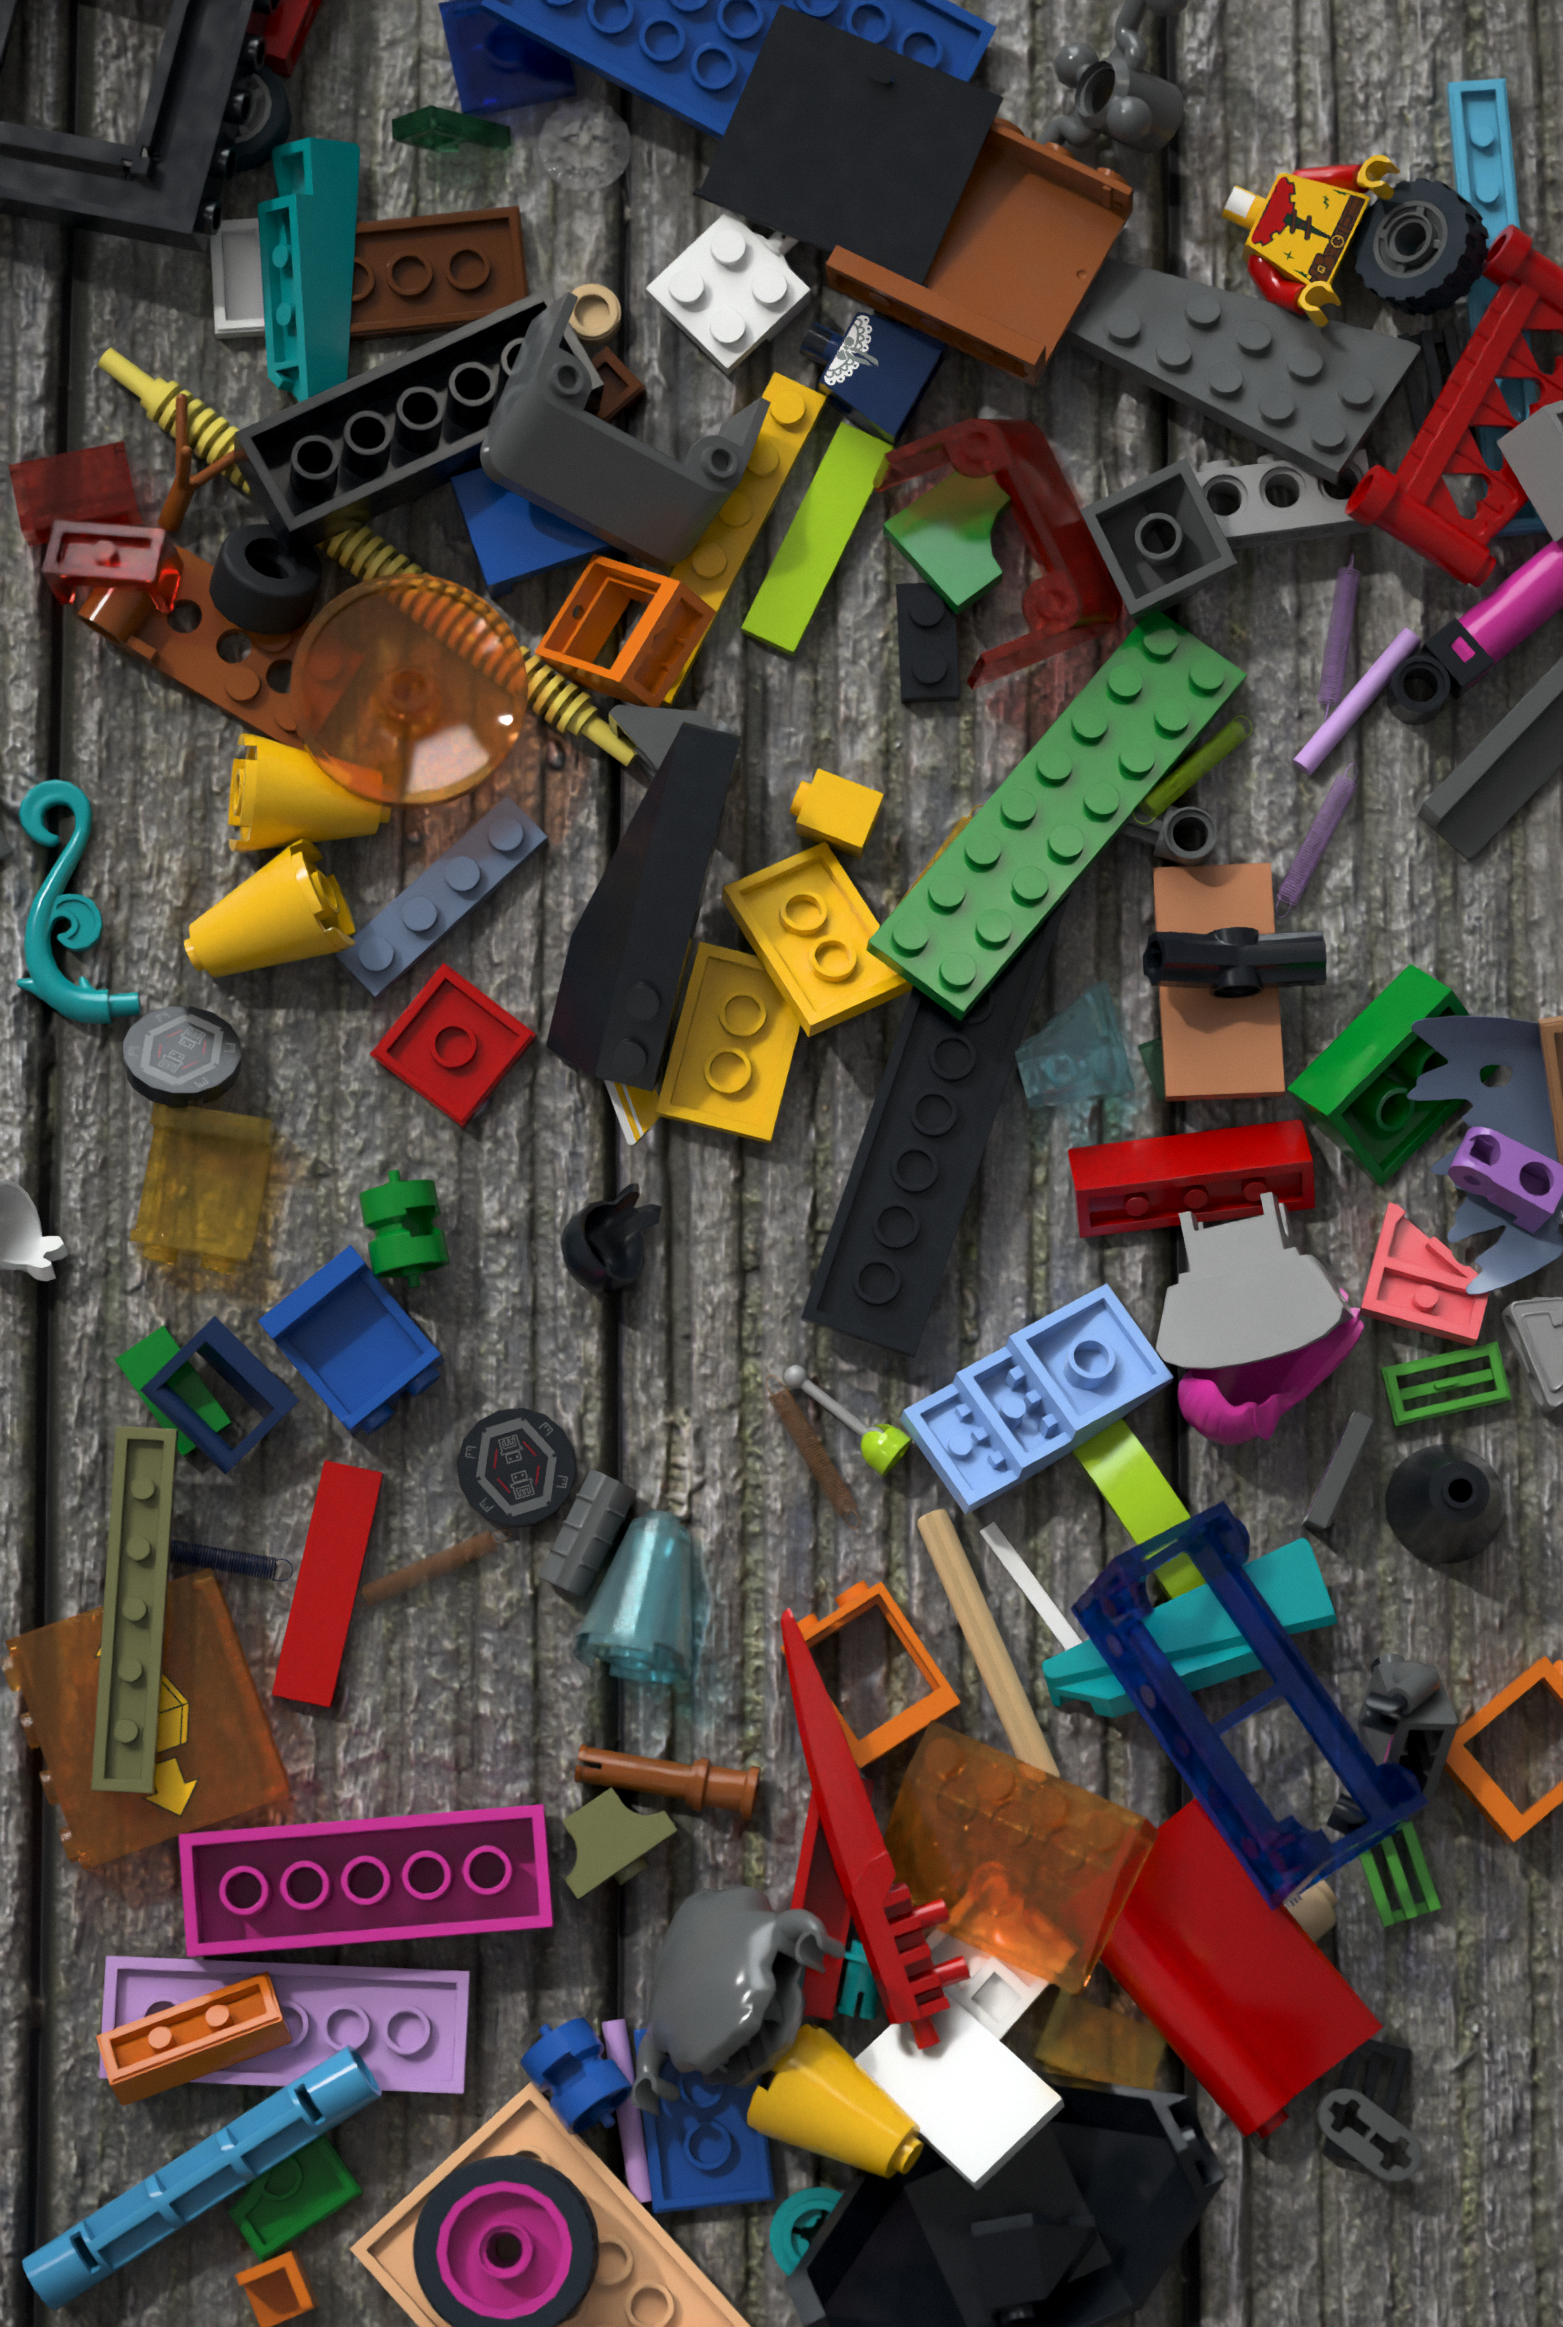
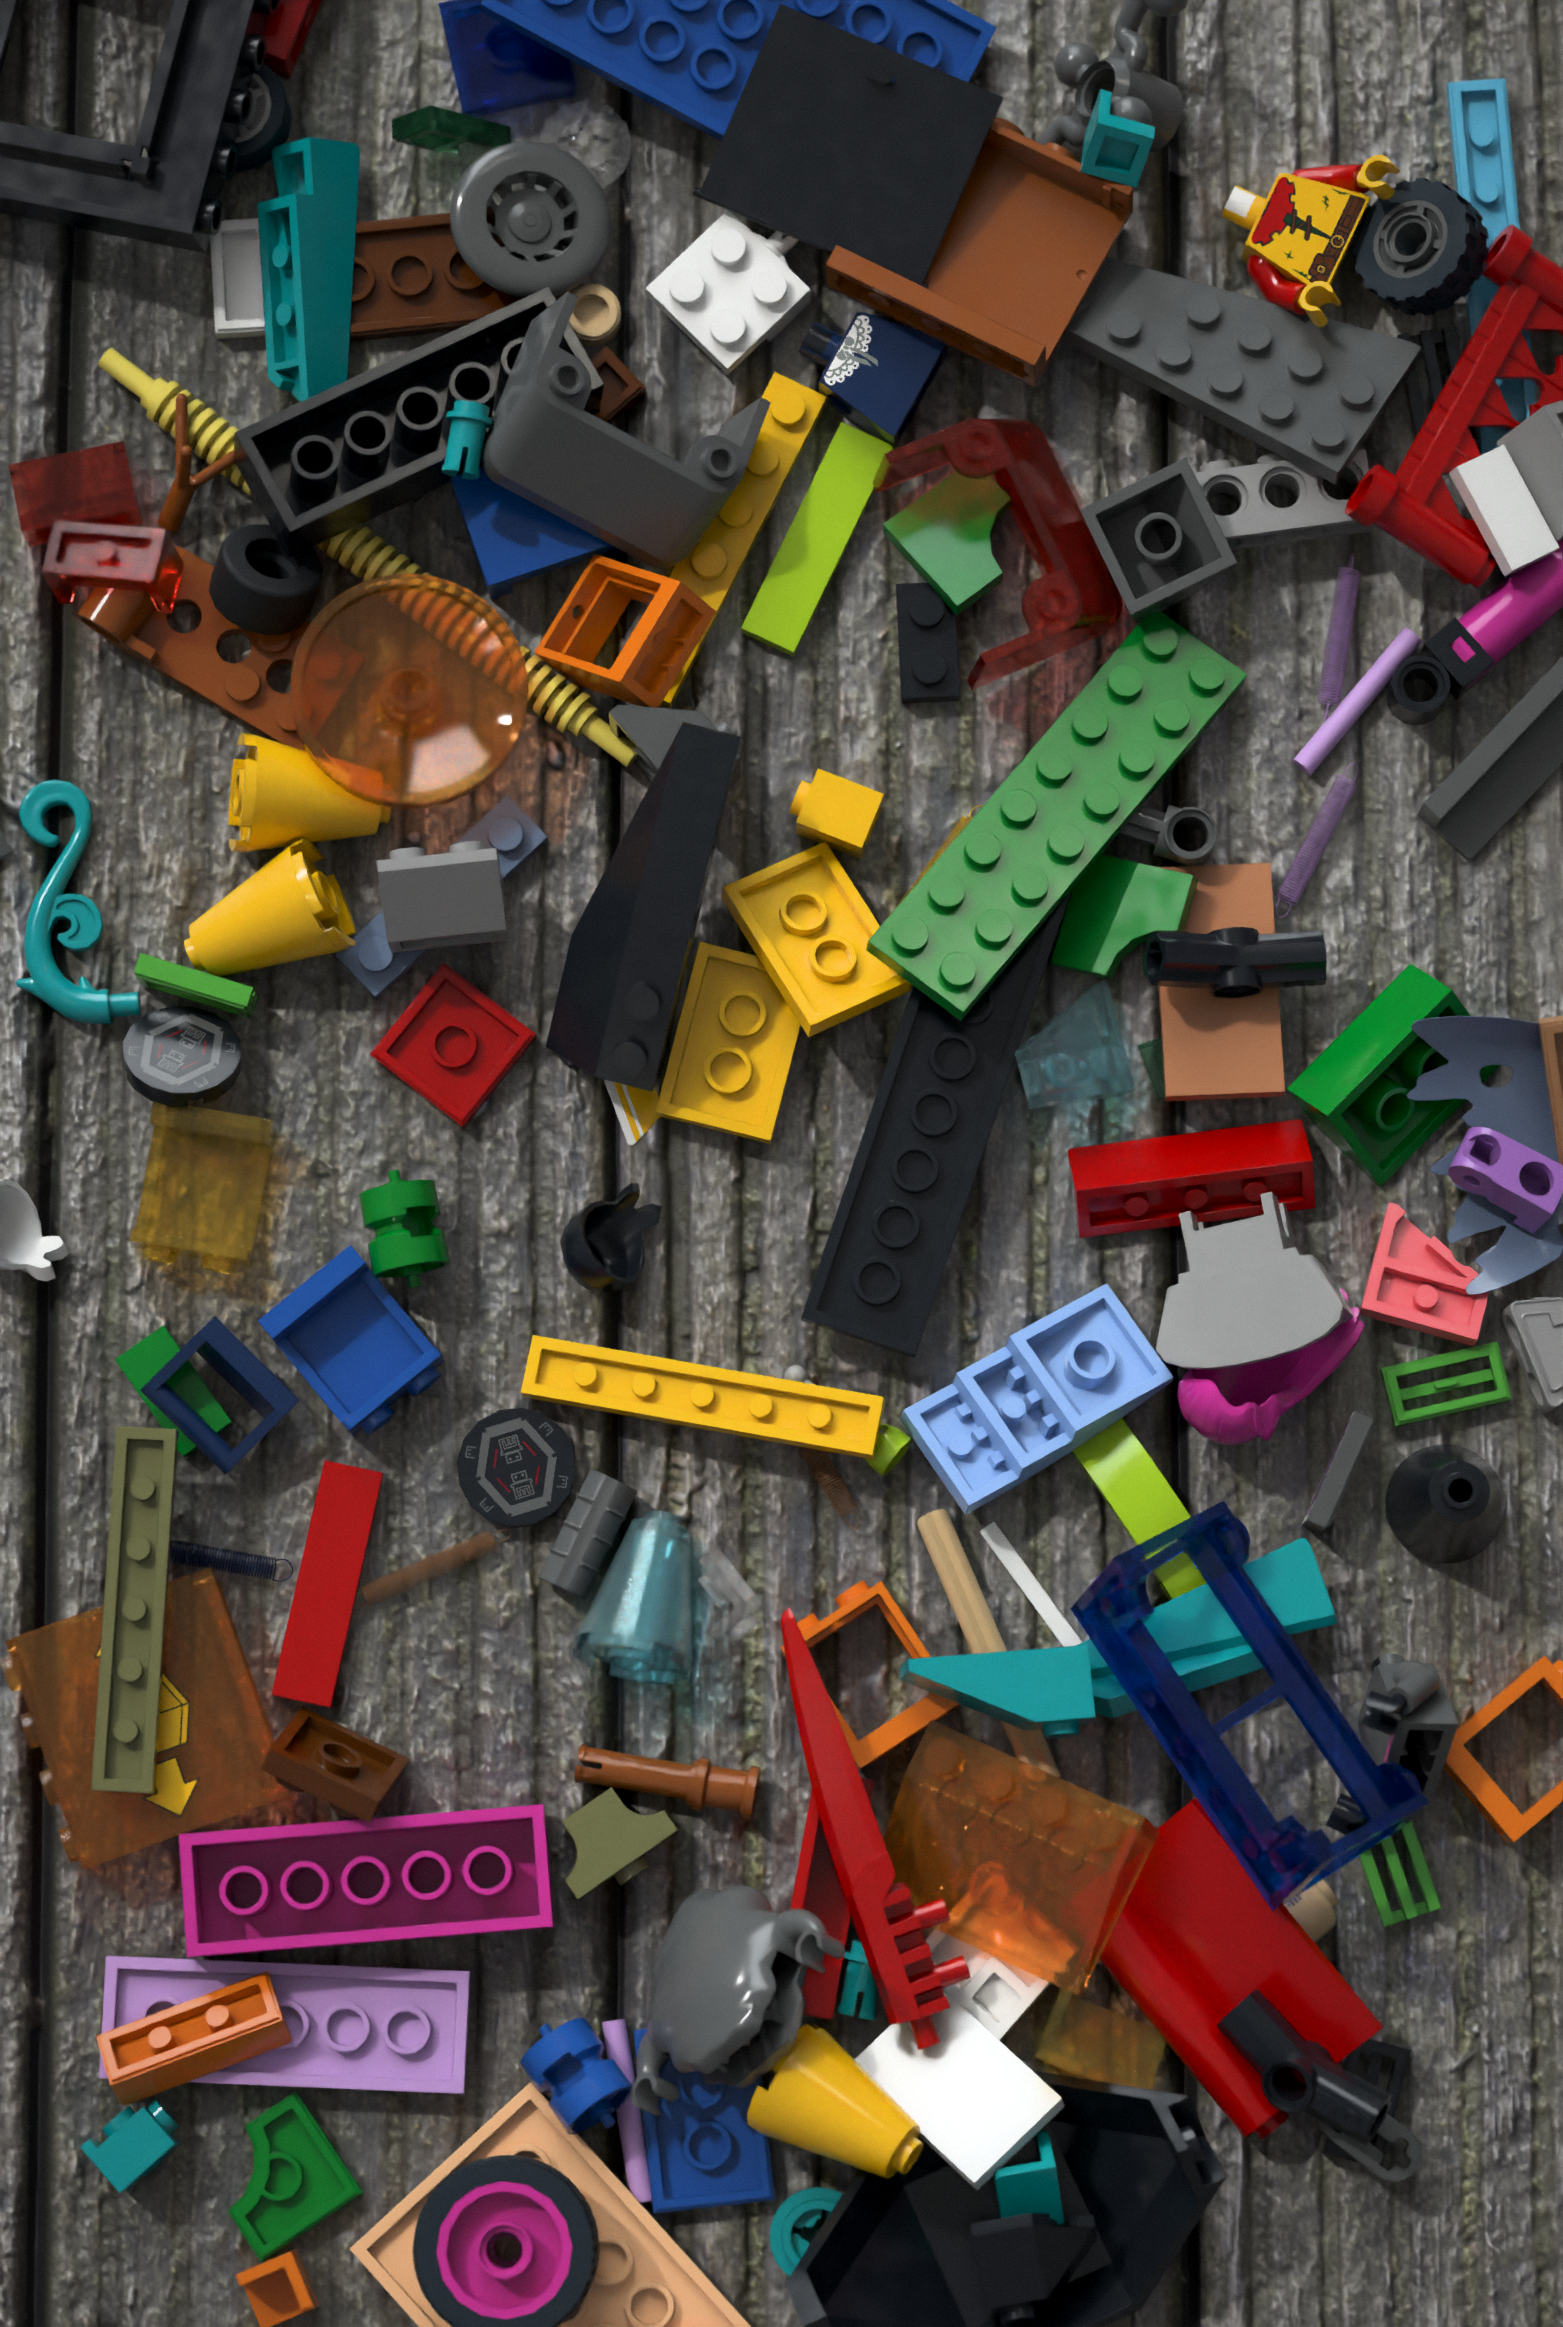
(134, 2144): none -> teal brick
(196, 986): none -> bright green tile
(201, 2178): dark azure piece -> none
(334, 1765): none -> reddish brown plate
(443, 897): none -> light grey slope
(467, 437): none -> teal pin
(530, 221): none -> dark grey wheel
(703, 1397): none -> yellow plate
(725, 1585): none -> clear bracket
(1020, 1687): none -> teal slope
(1031, 2185): none -> teal panel
(1115, 145): none -> teal panel
(1116, 910): none -> green tile
(1192, 774): lime piece -> none
(1329, 2091): none -> black piece
(1504, 510): none -> white tile

